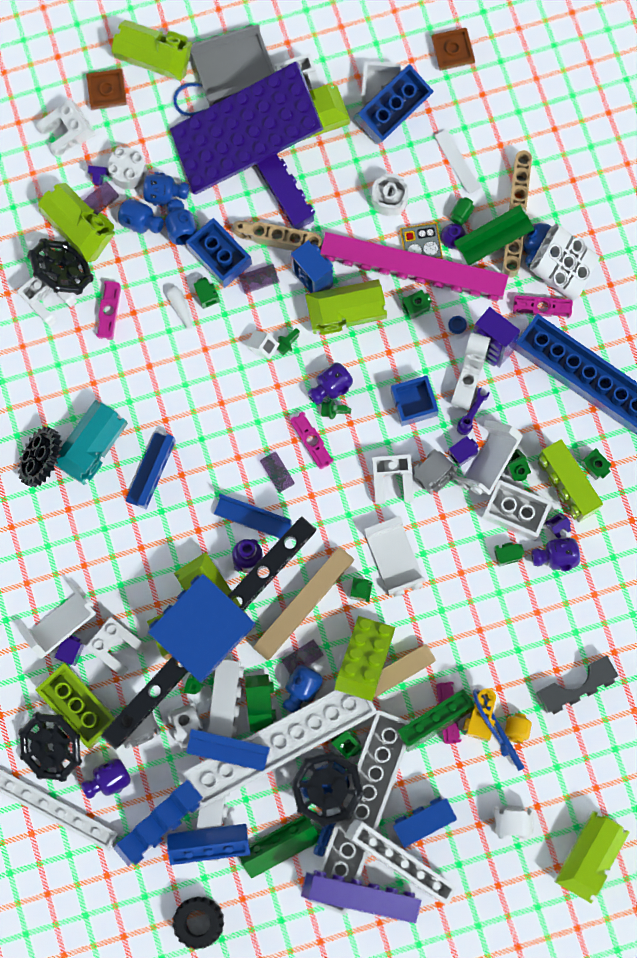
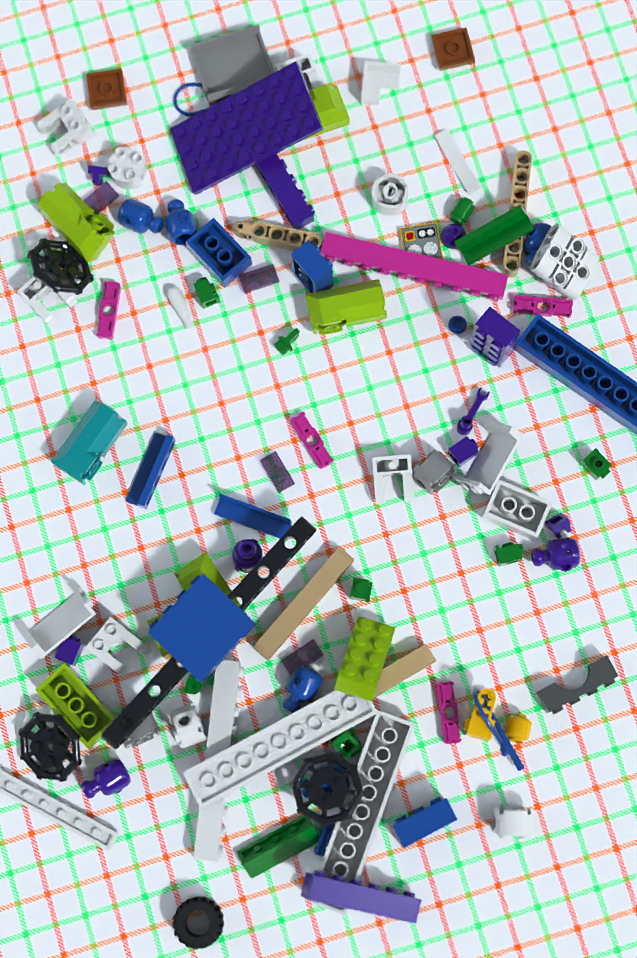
(39, 457): black gear -> none
(152, 49): lime brick -> none
(158, 823): blue brick -> none
(161, 189): blue piece -> none
(208, 844): blue panel -> none
(227, 750): blue panel -> none
(259, 701): green brick -> none
(262, 344): white brick -> none
(330, 409): green piece -> none
(331, 382): dark purple piece -> none
(393, 104): blue brick -> none
(394, 557): white panel -> none
(400, 862): white brick -> none
(413, 309): green brick -> none
(414, 400): blue piece -> none
(436, 720): green panel -> none
(471, 368): white beam -> none
(517, 466): green brick -> none
(569, 480): lime brick -> none
(592, 855): lime brick -> none

